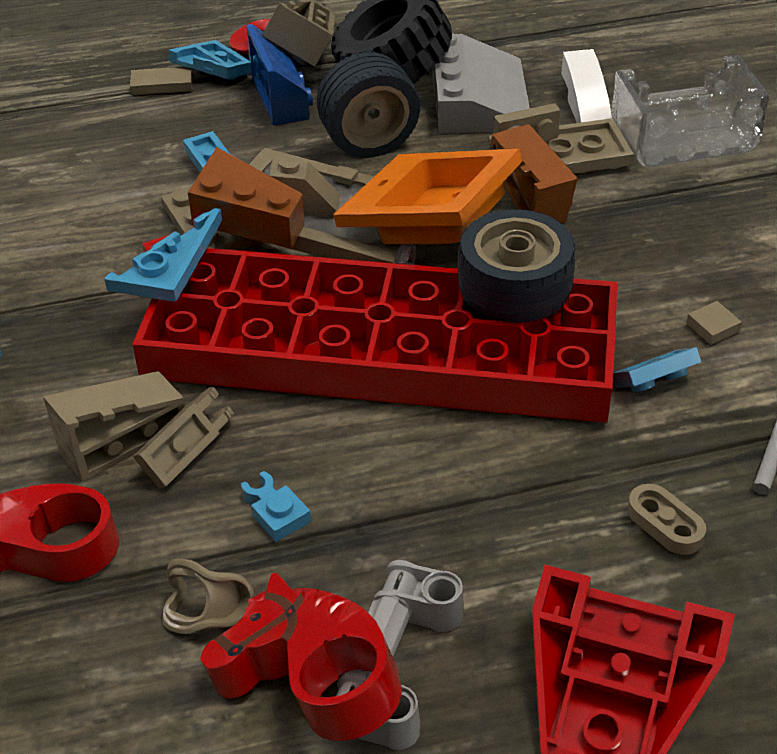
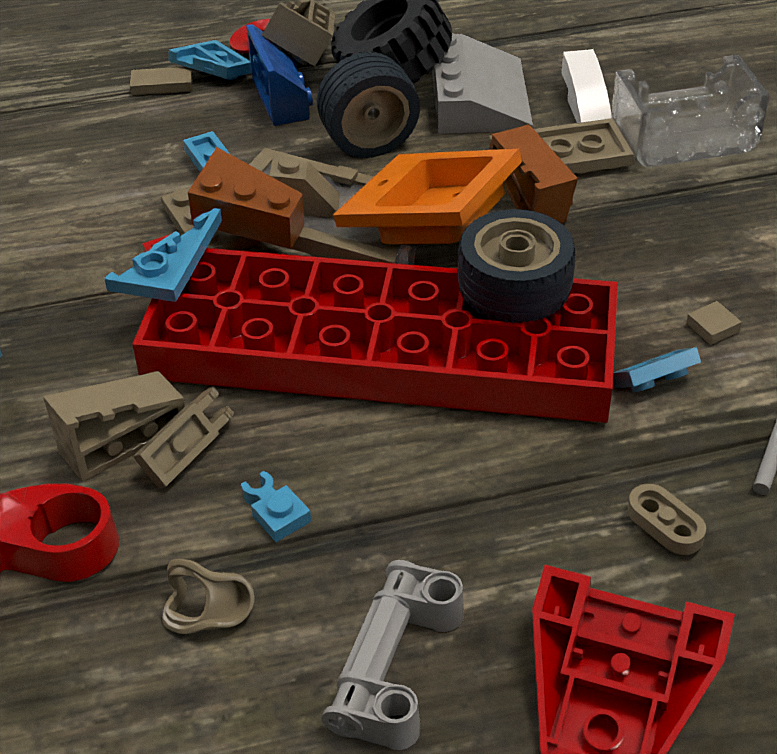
(313, 641): red animal -> none
(542, 119): dark tan plate -> none

